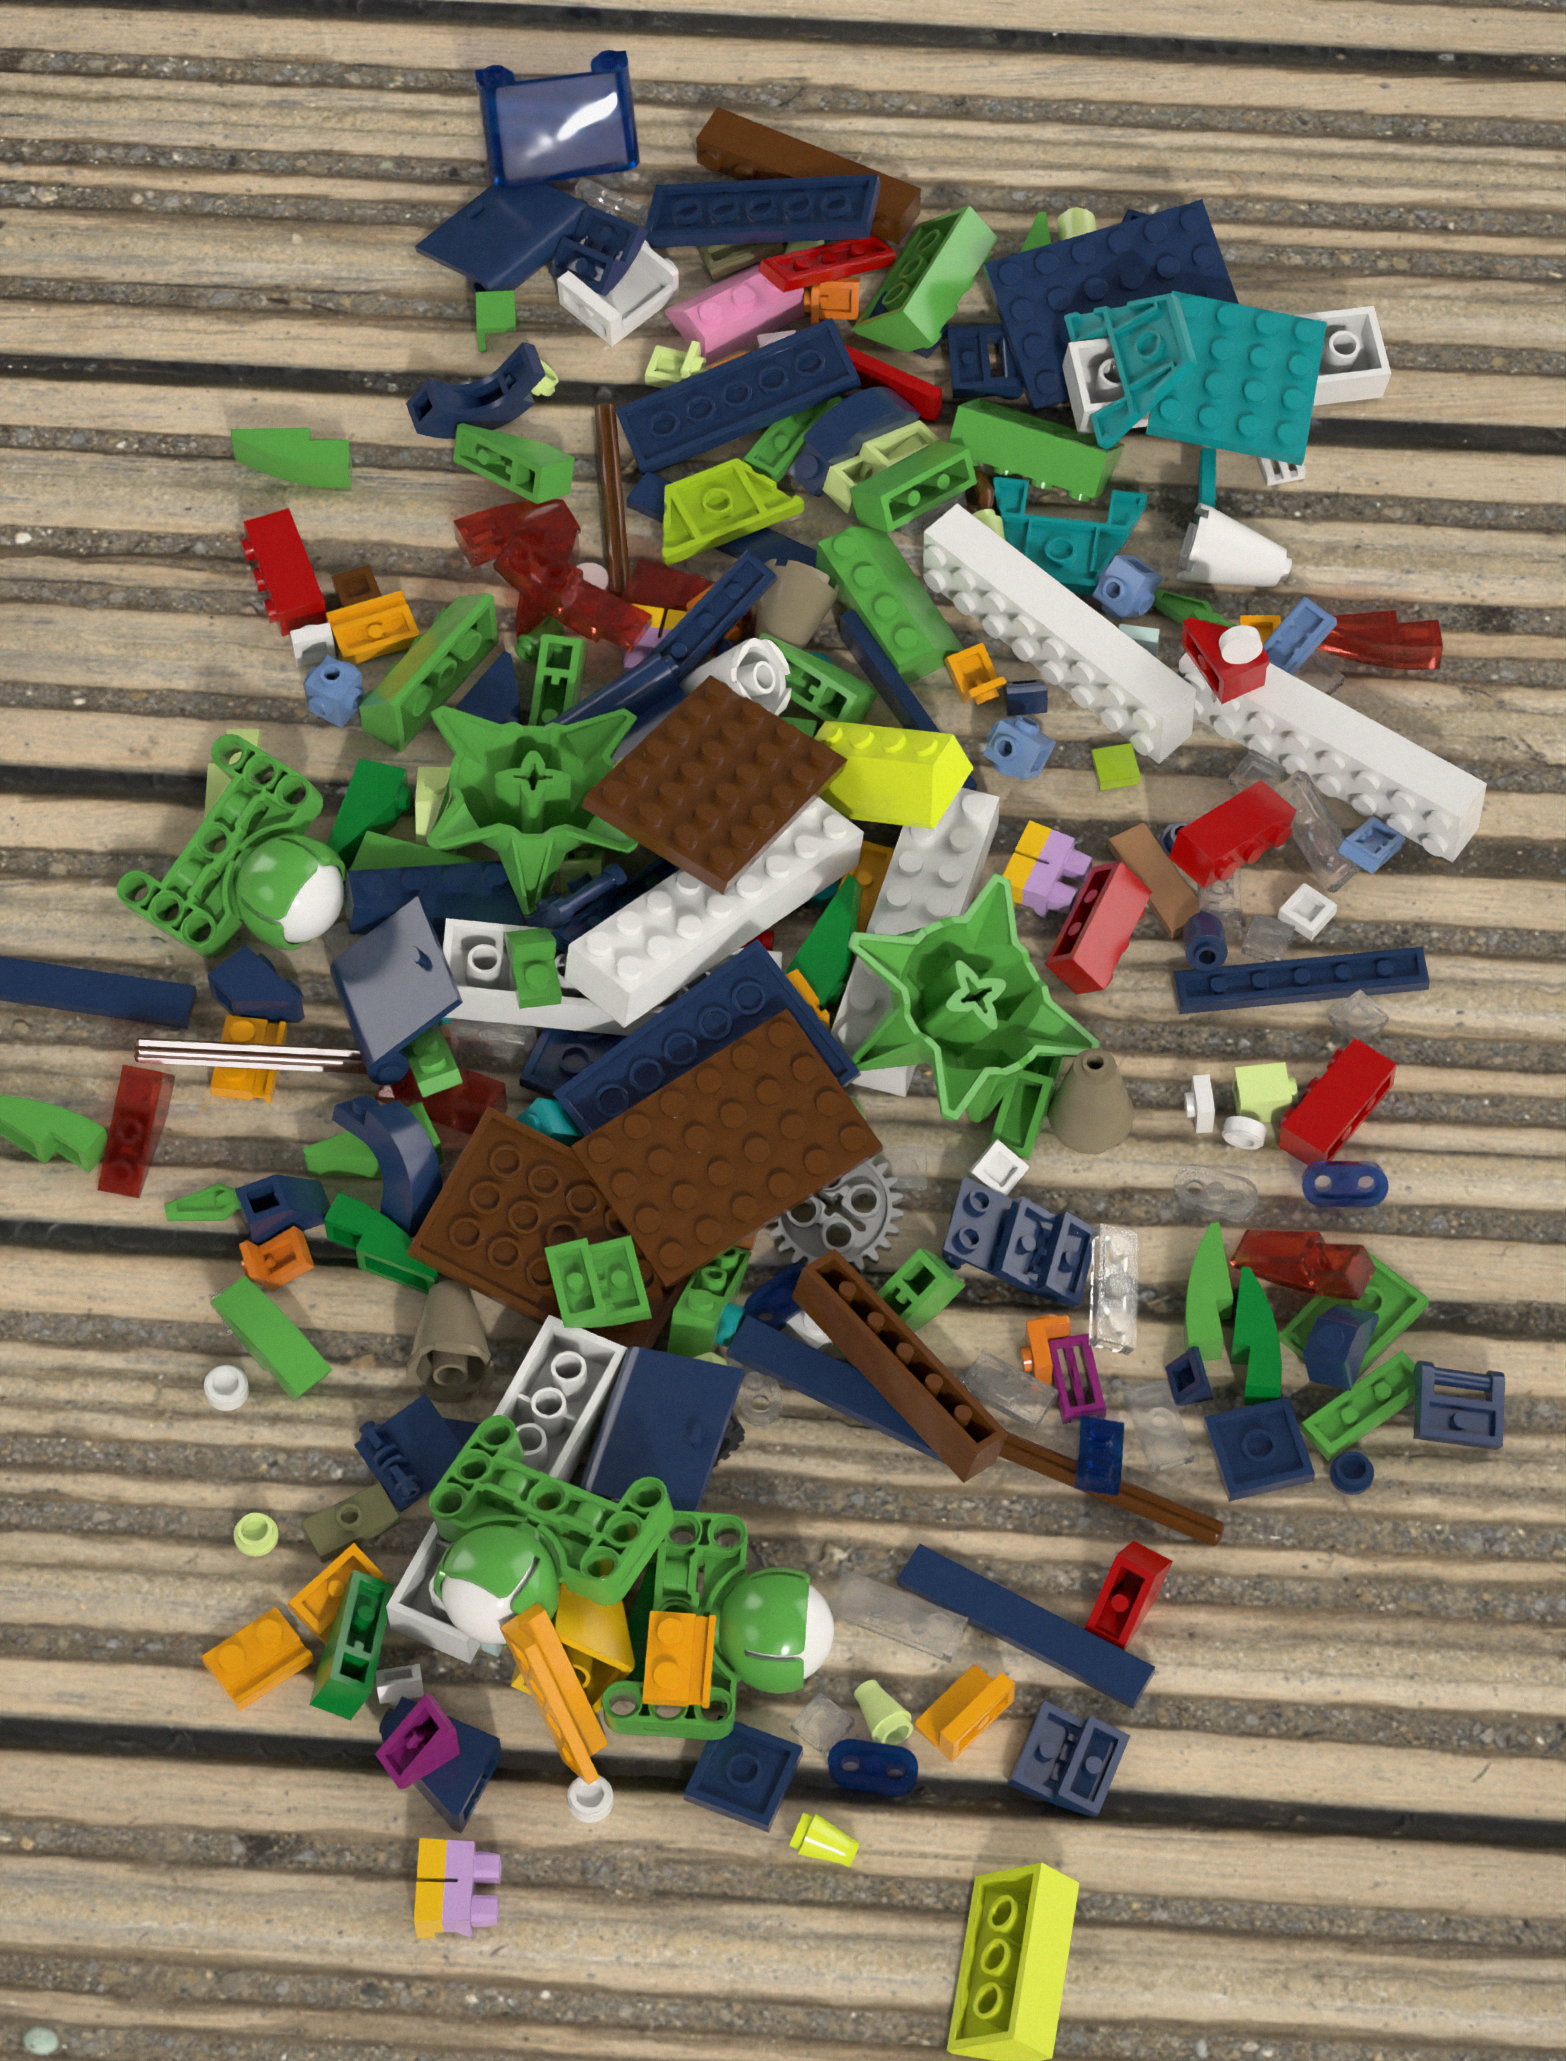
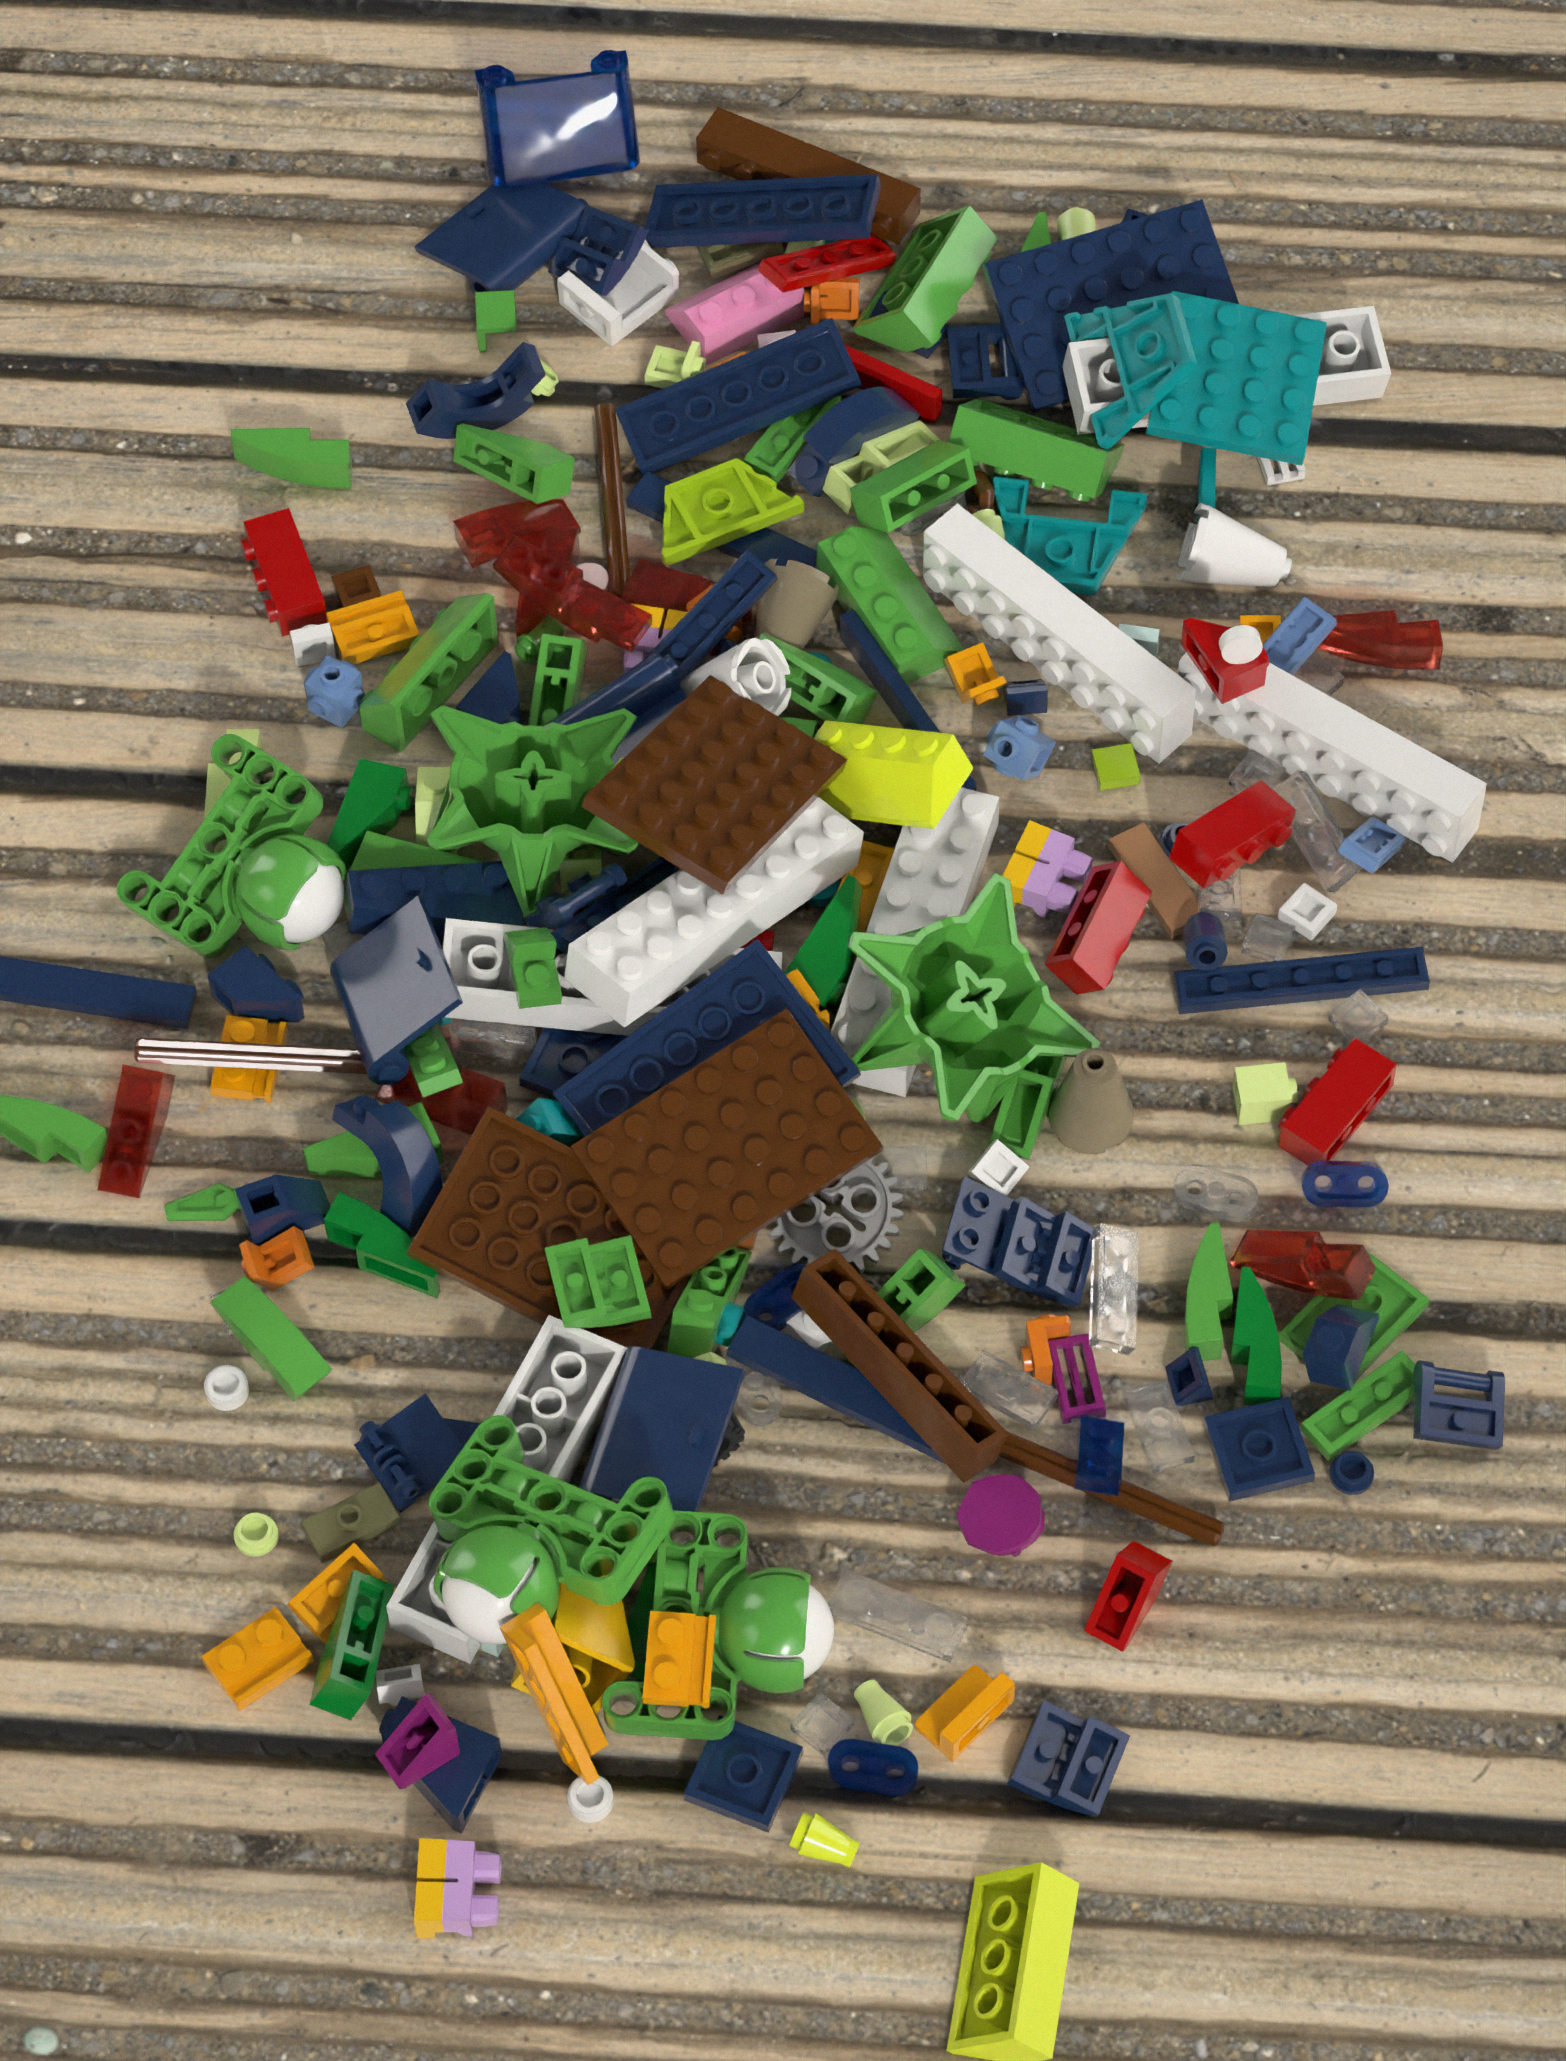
(450, 1346): dark tan cone -> none
(611, 202): clear plate -> none
(1001, 1515): none -> magenta hat
(1026, 1626): dark blue tile -> none
(1126, 587): medium blue brick -> none
(1181, 607): bright green piece -> none
(1200, 1103): white plate -> none
(1244, 1132): white tile -> none

